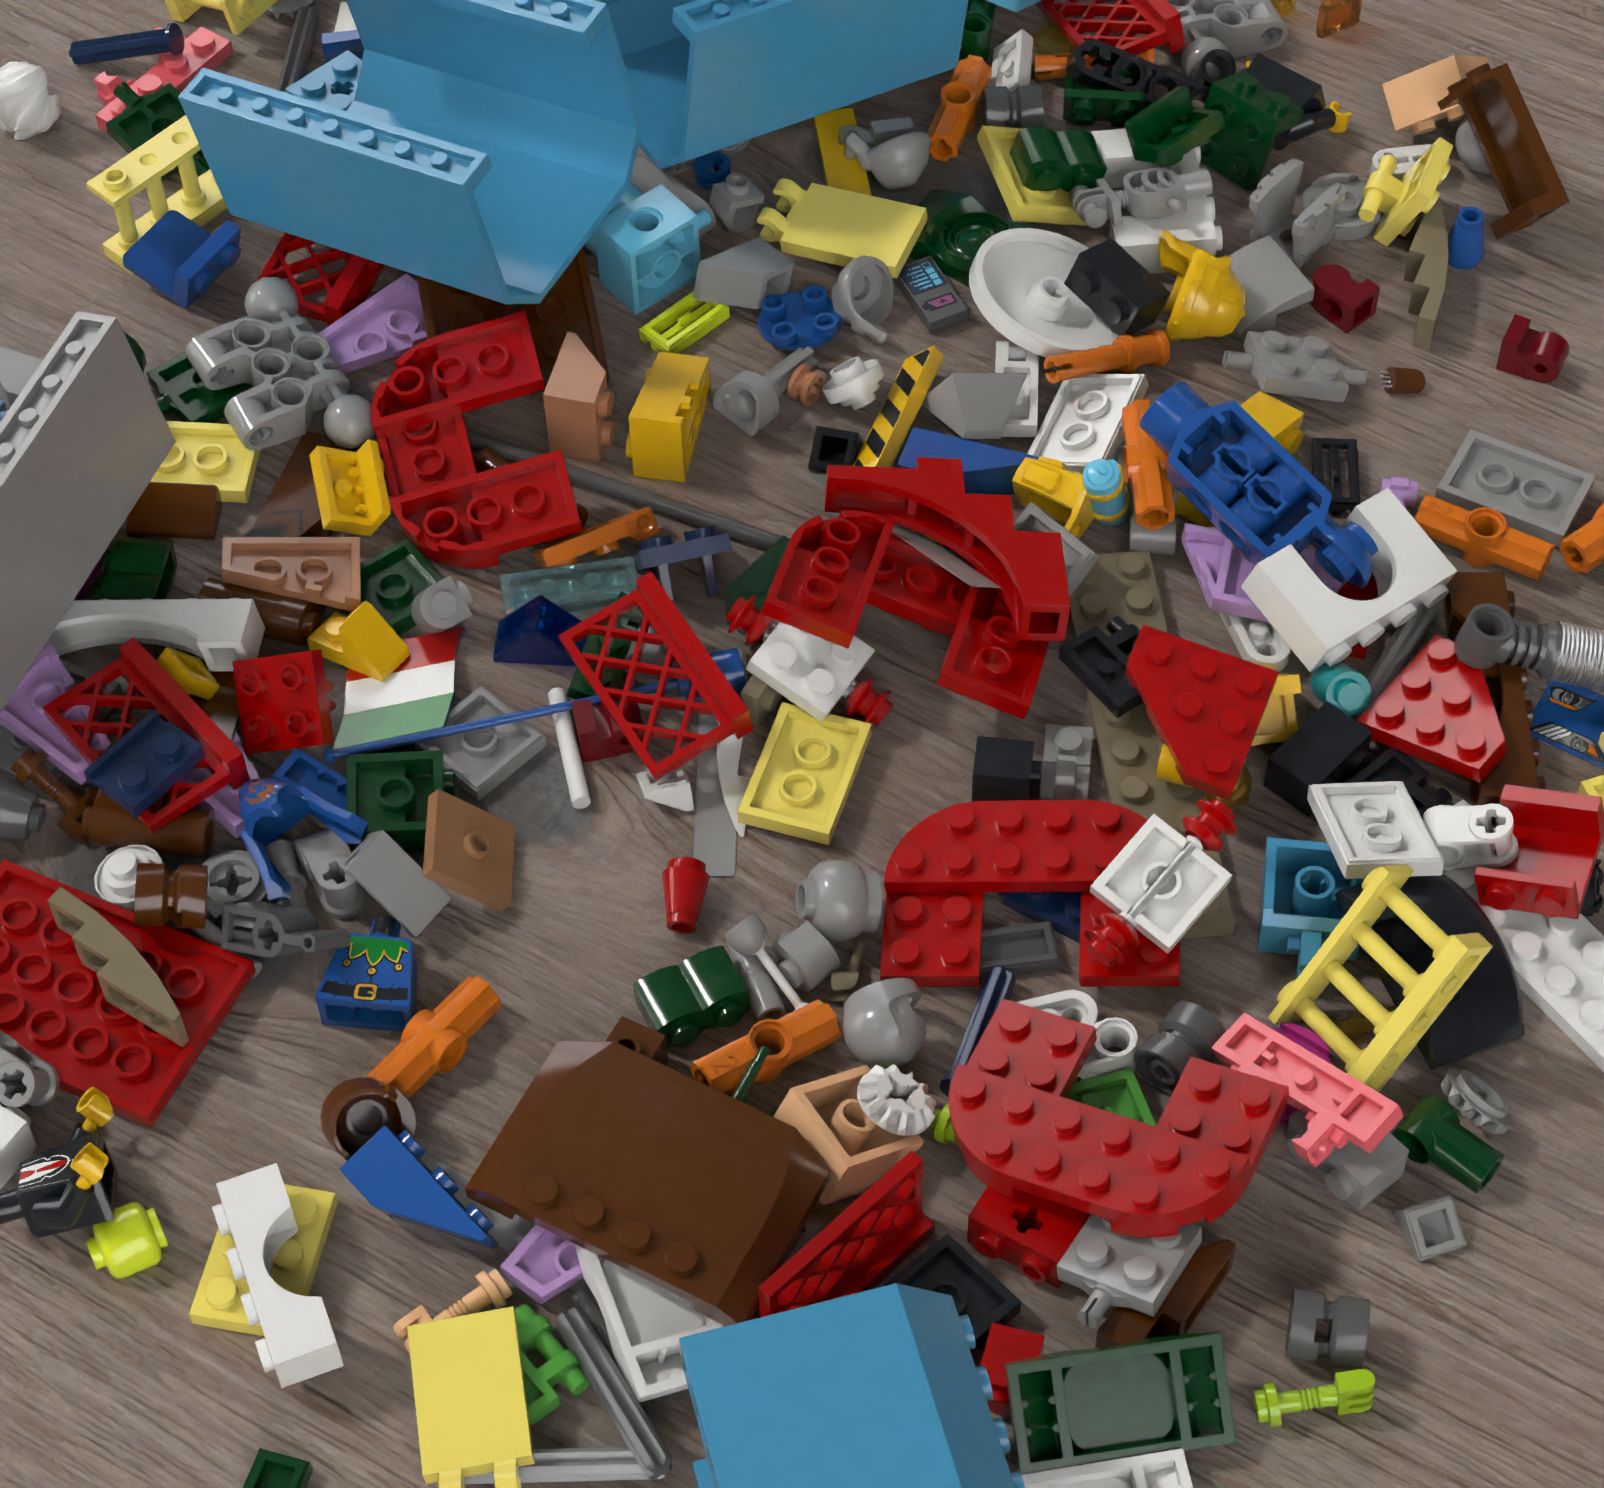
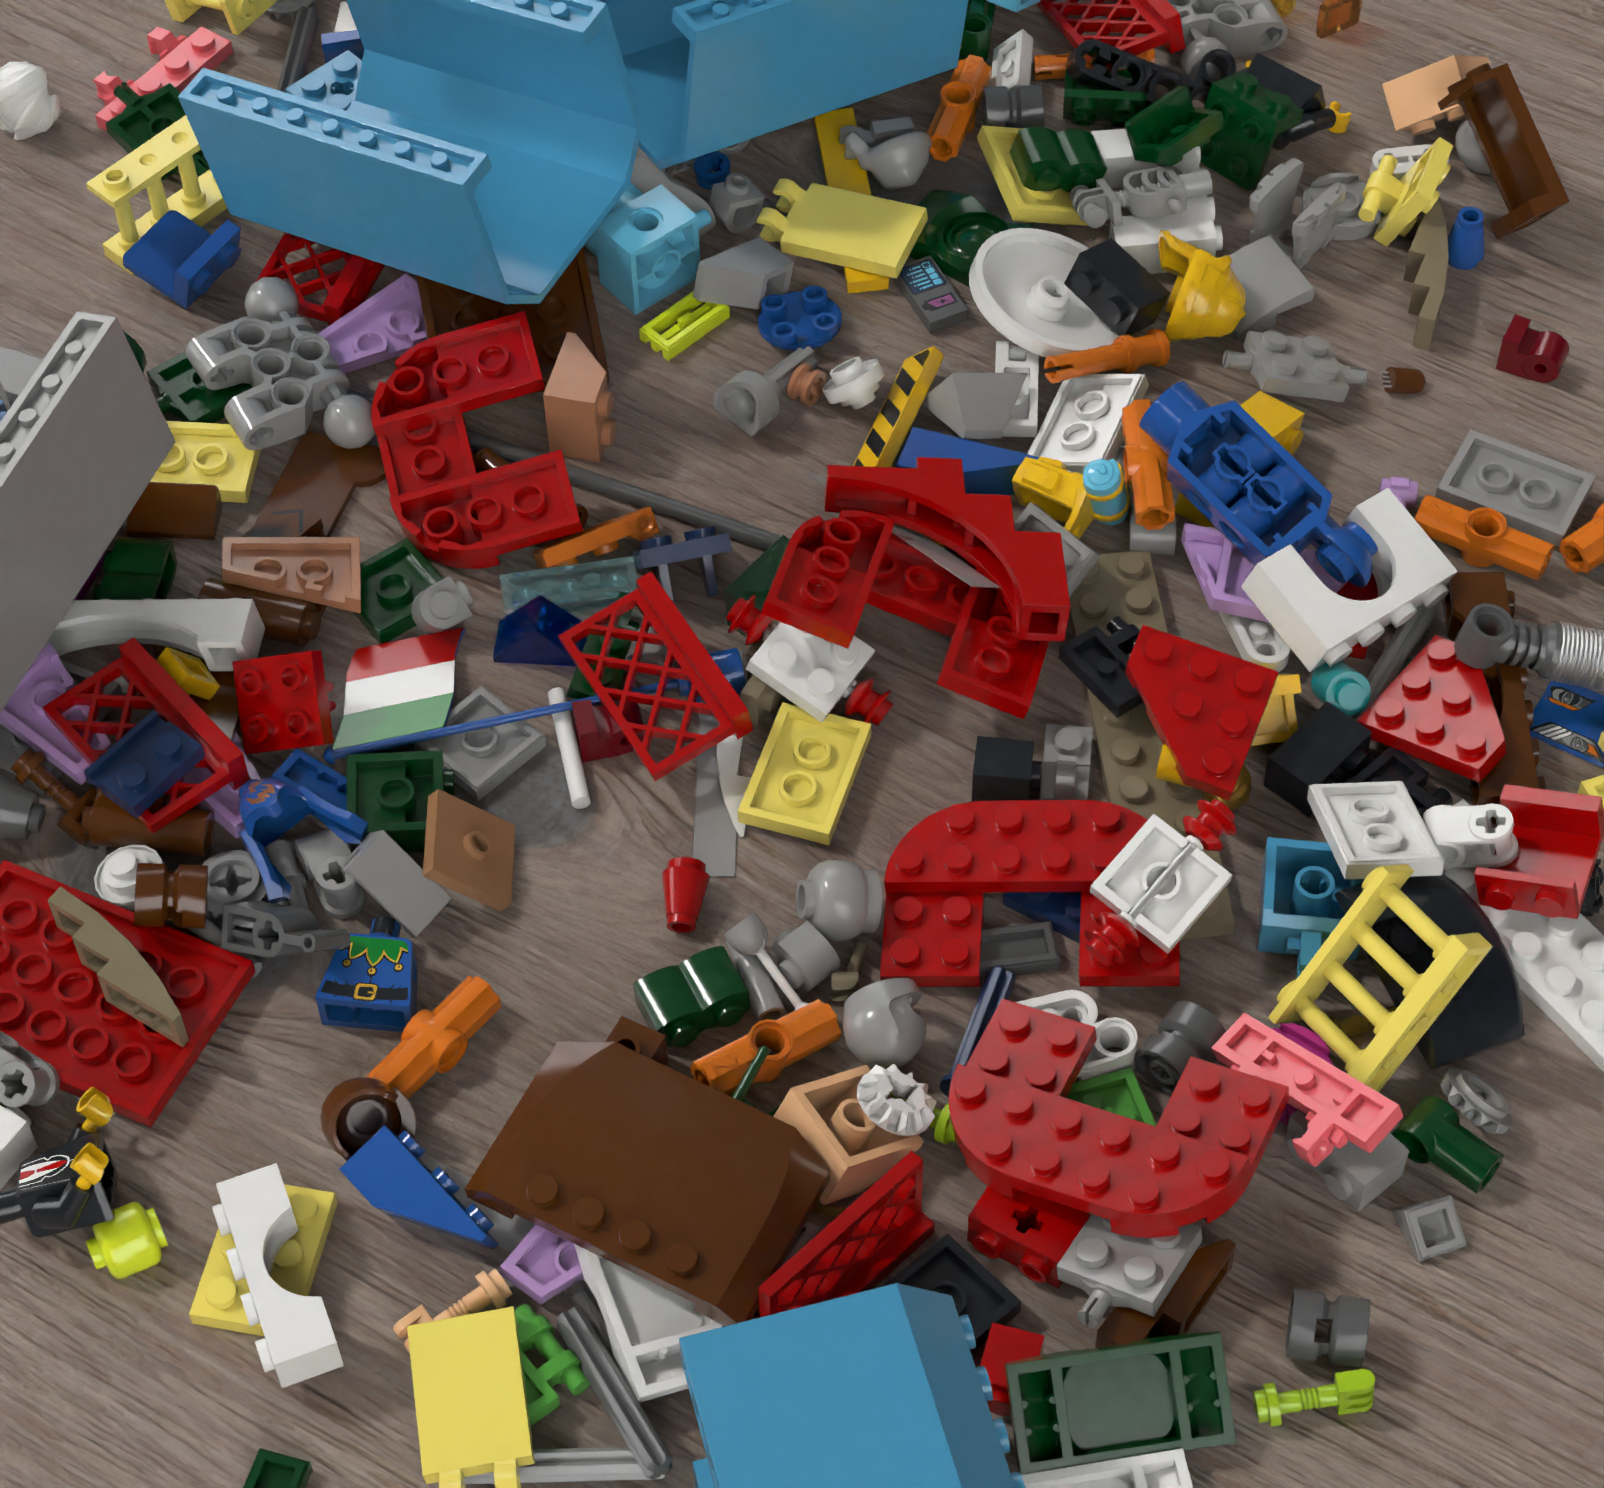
(128, 45): dark blue axle -> none
(351, 488): yellow bracket -> none
(360, 642): yellow slope -> none
(668, 416): yellow wedge -> none
(669, 790): white slope -> none
(833, 448): black slope -> none
(864, 296): light grey hat -> none
(1050, 41): clear yellow tile -> none
(1334, 445): black tile -> none
(1342, 298): dark red leg -> none

